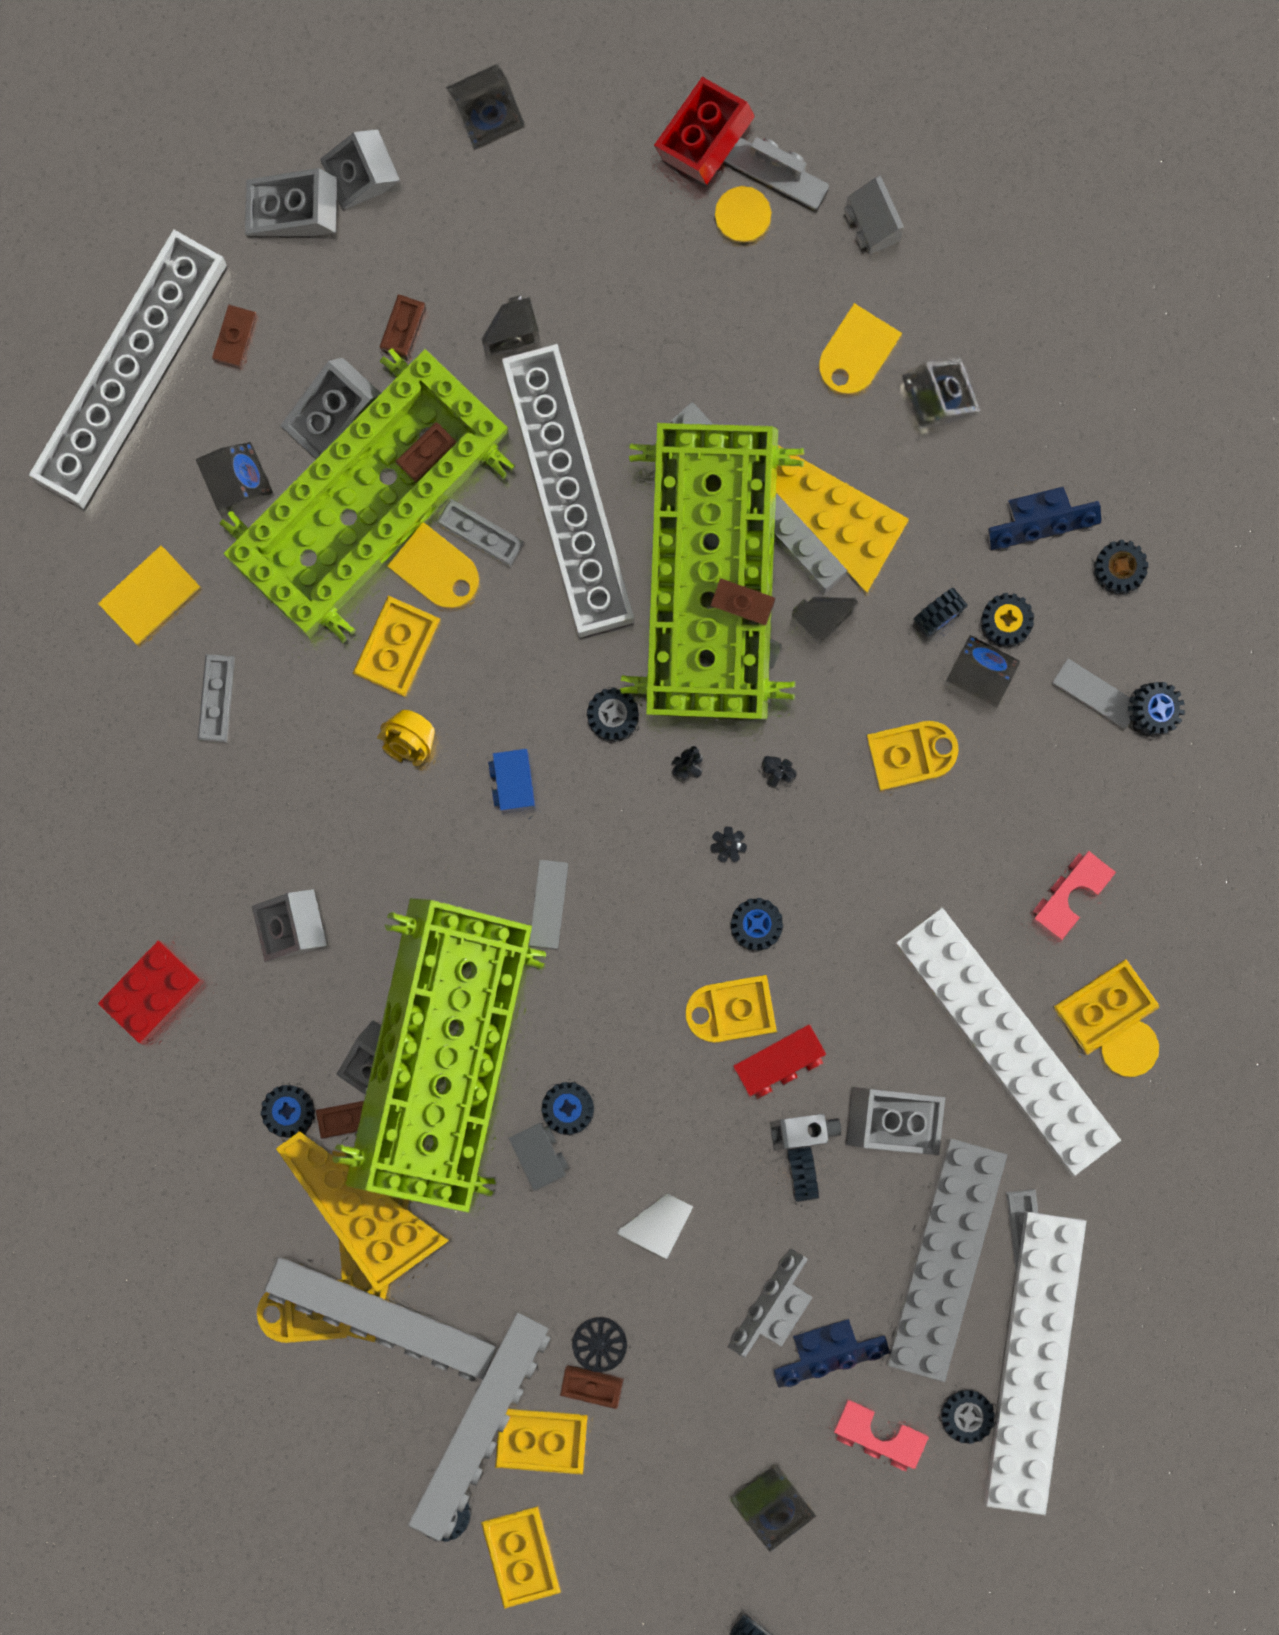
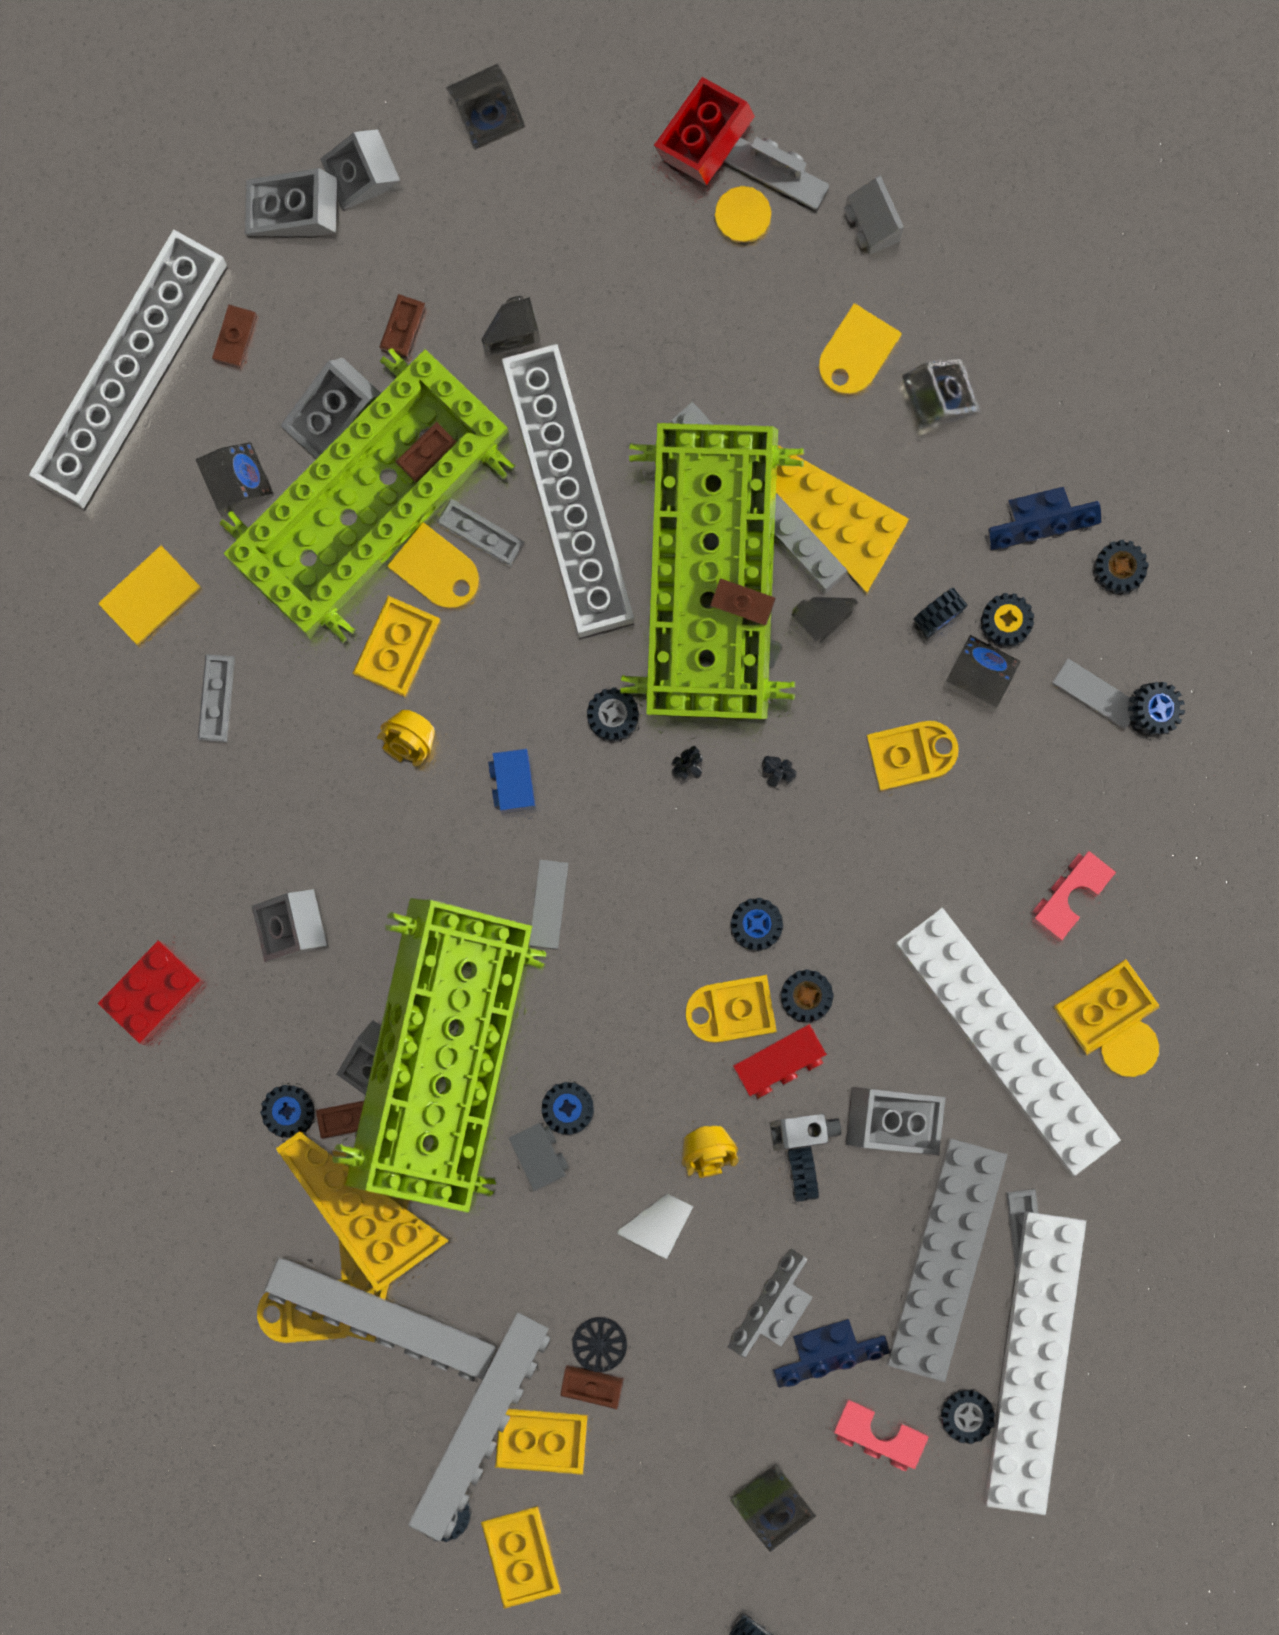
(708, 1151): none -> yellow cone
(728, 851): black plant -> none
(810, 983): none -> black wheel

